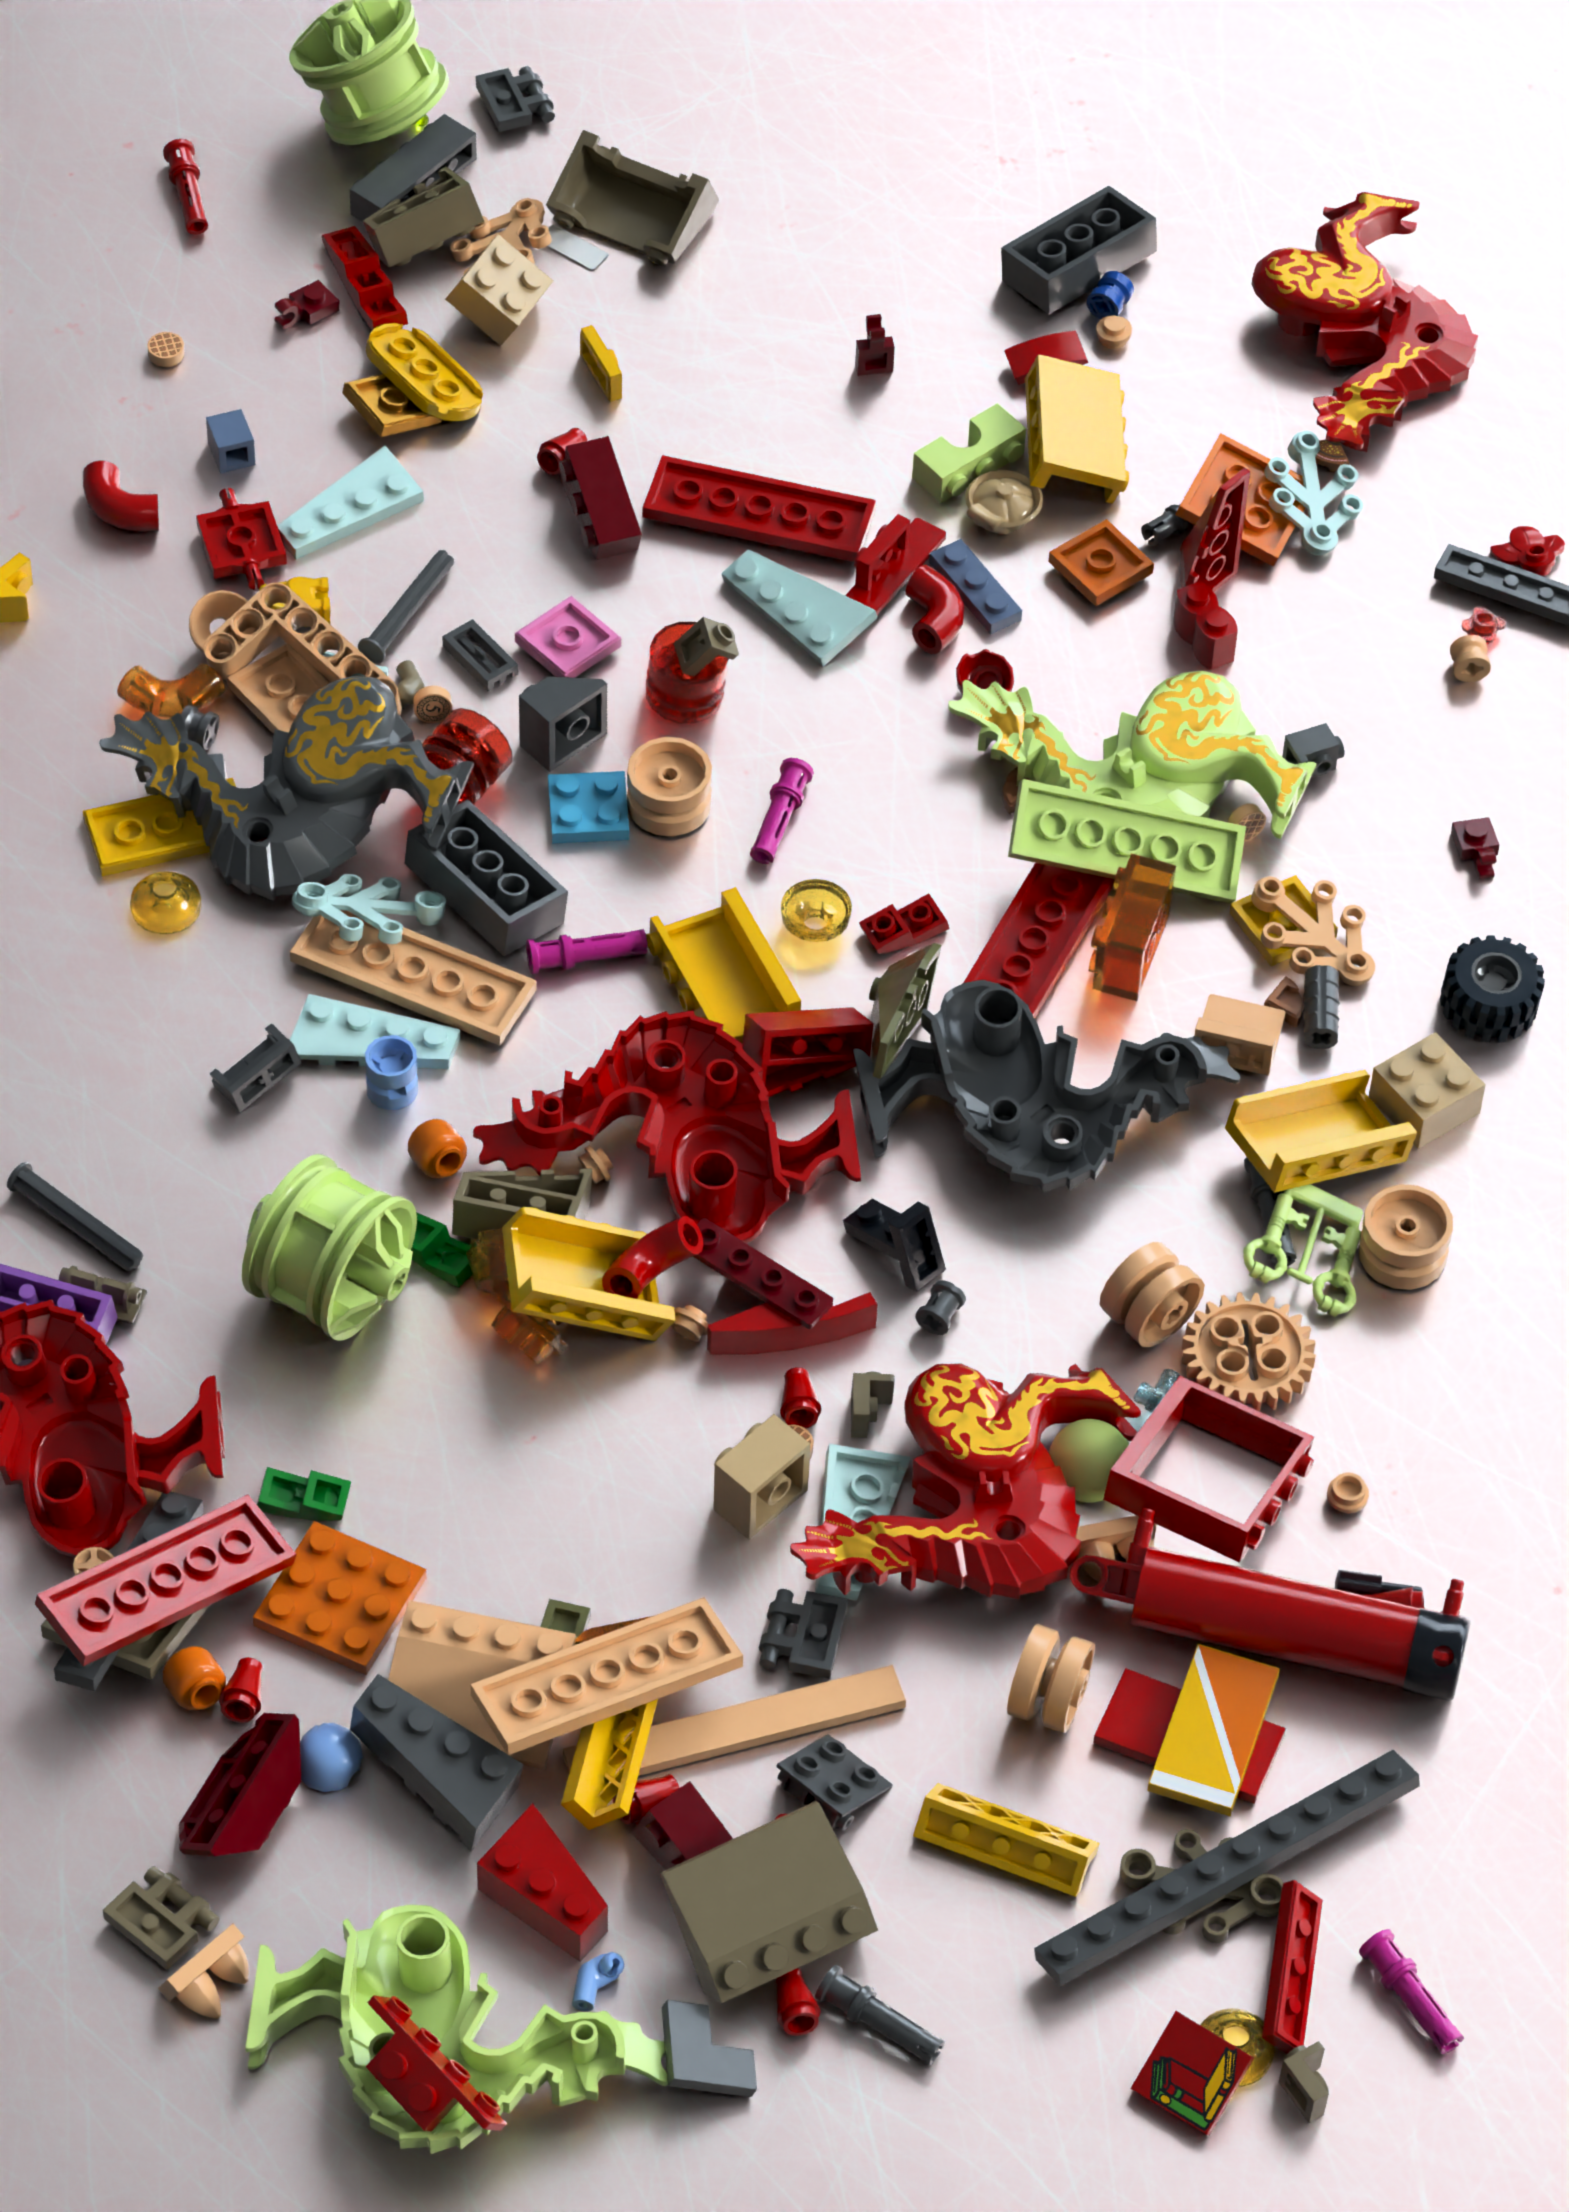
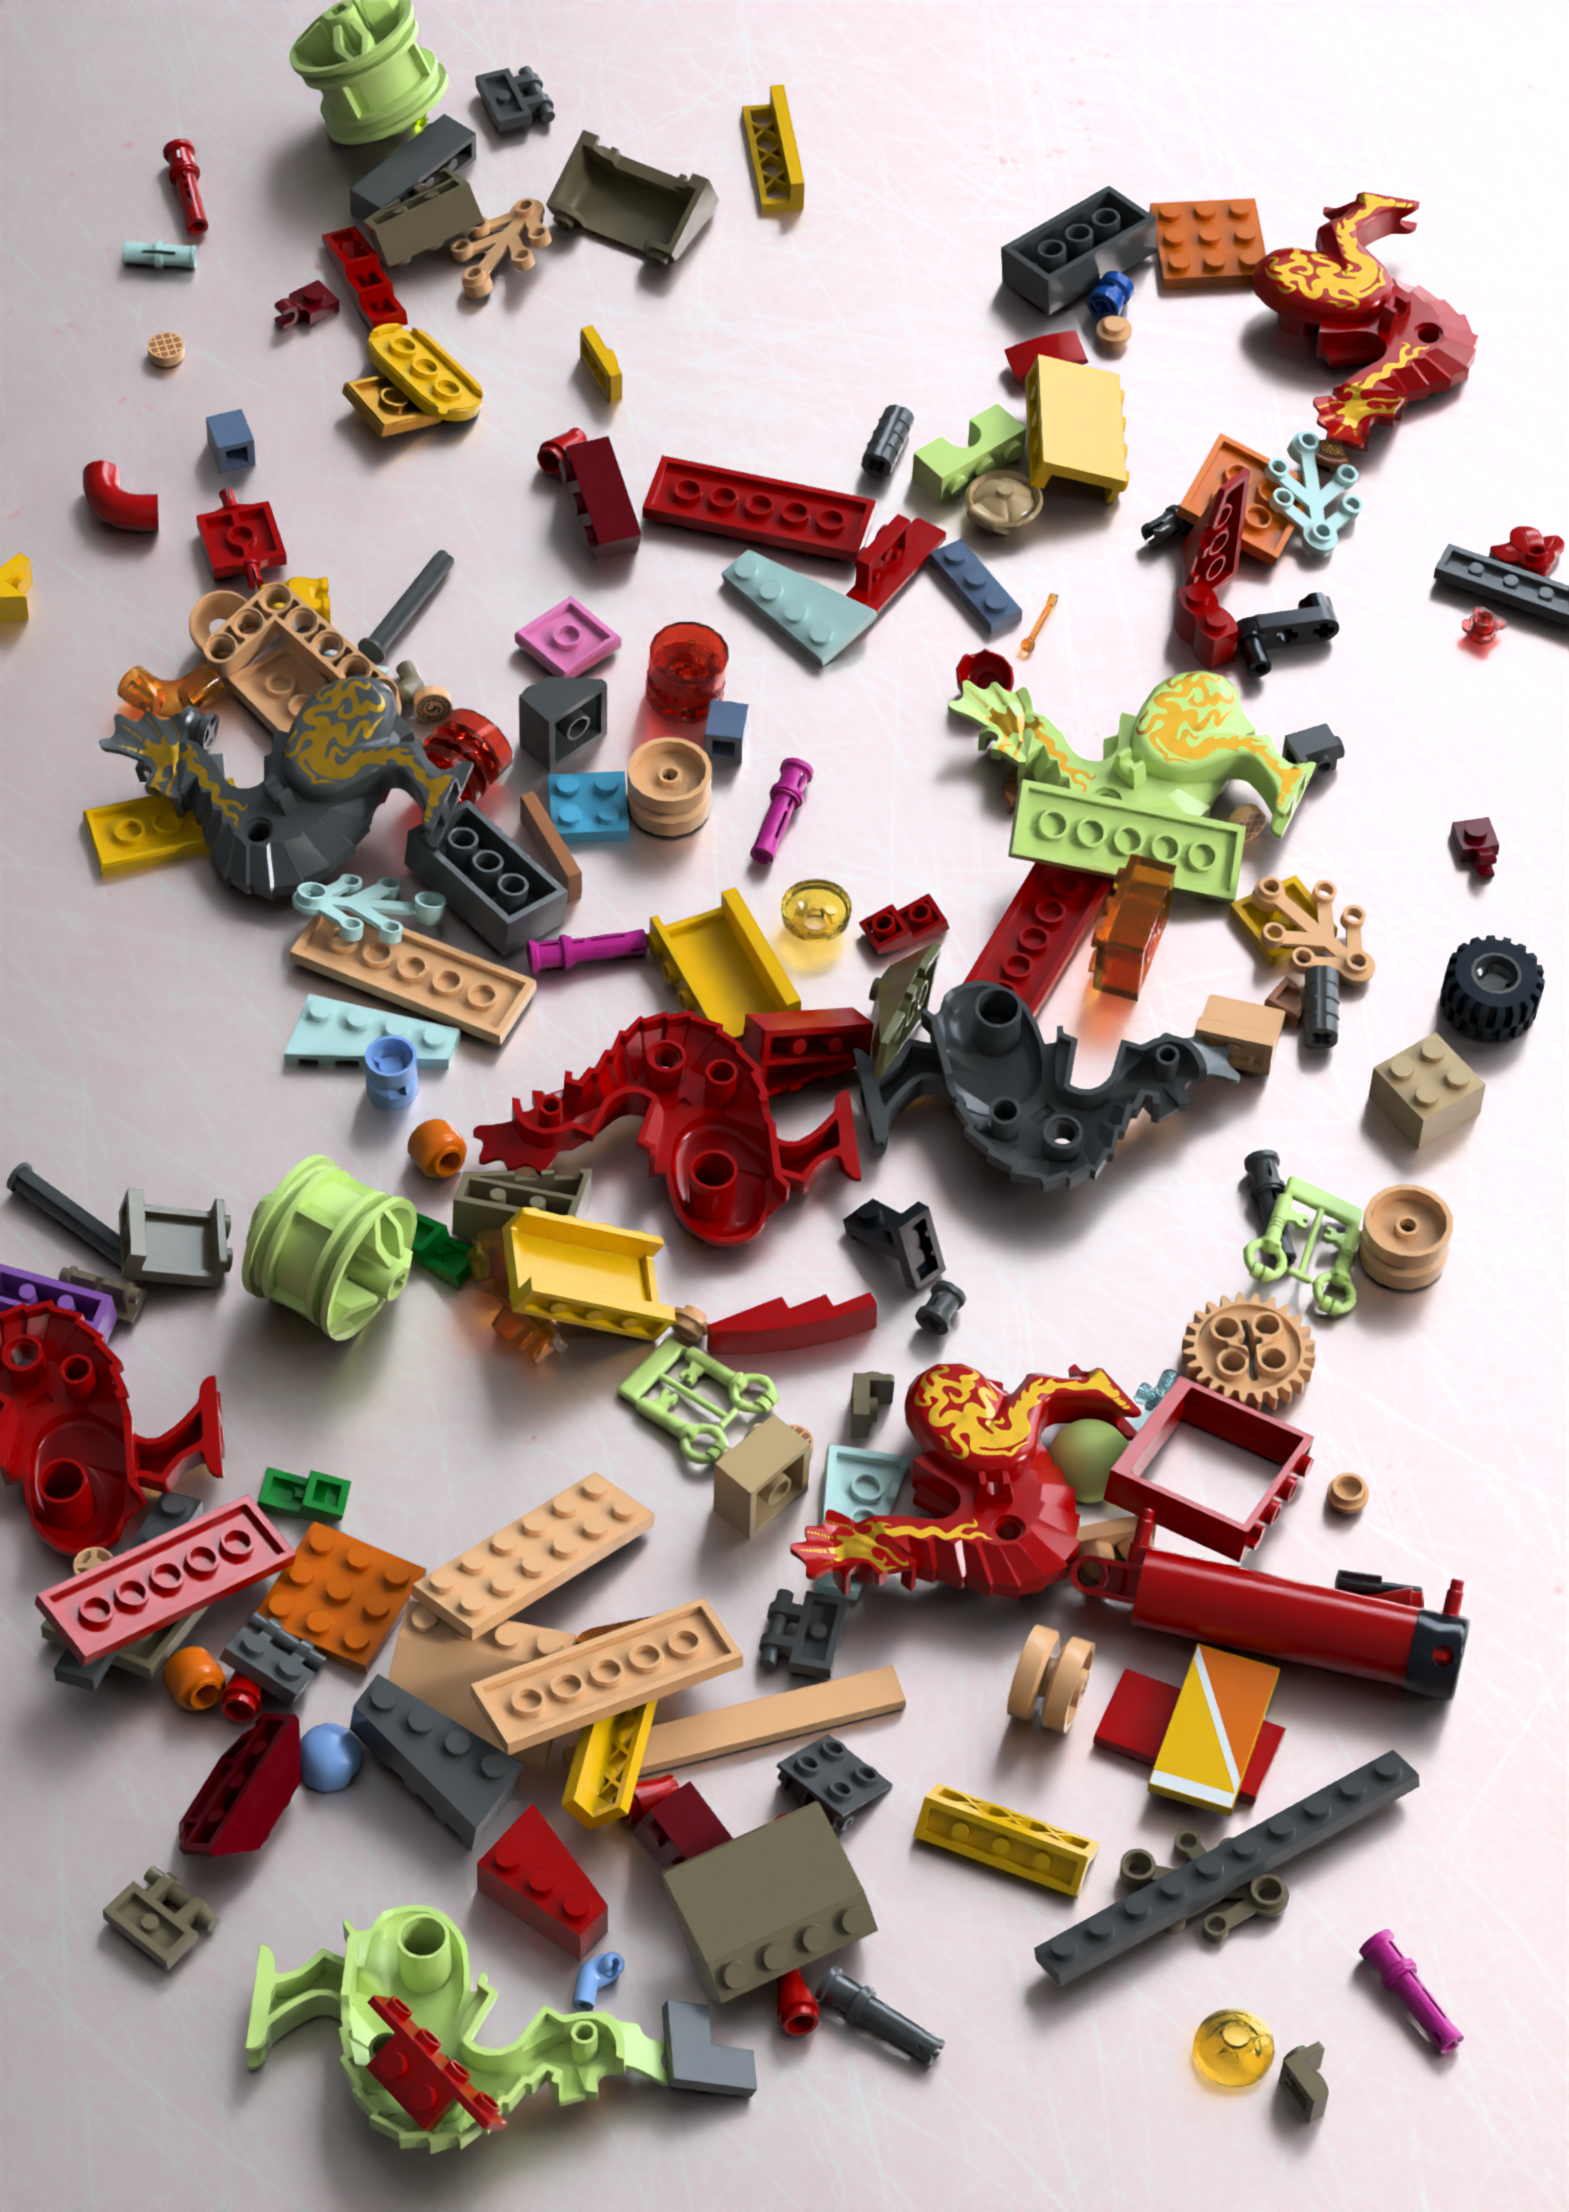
(159, 254): none -> light aqua pin
(165, 913): clear yellow piece -> none
(173, 1242): none -> dark tan panel
(194, 1985): light nougat tile -> none
(257, 1070): dark grey hinge -> none
(267, 1665): none -> dark grey plate
(355, 501): light aqua wing -> none
(474, 658): dark grey tile -> none
(499, 290): tan brick -> none
(532, 1556): none -> light nougat plate
(550, 845): none -> nougat tile
(566, 1617): olive plate -> none
(576, 248): white sticker -> none
(598, 1162): light nougat plate -> none
(652, 1256): red cylinder -> none
(654, 1368): none -> yellowish green piece
(703, 643): dark tan bracket -> none
(726, 731): none -> sand blue brick
(762, 1276): dark red bracket -> none
(785, 148): none -> yellow fence
(799, 1399): red cone -> none
(876, 352): dark red plate -> none
(887, 441): none -> dark grey axle
(943, 609): red cylinder -> none
(1028, 644): none -> clear orange hinge
(1101, 562): orange plate -> none
(1151, 1294): light nougat wheel -> none
(1192, 2073): tile -> none
(1207, 242): none -> orange plate
(1292, 1967): red tile -> none
(1310, 623): none -> black beam
(1316, 1131): yellow panel -> none
(1470, 658): light nougat wheel -> none

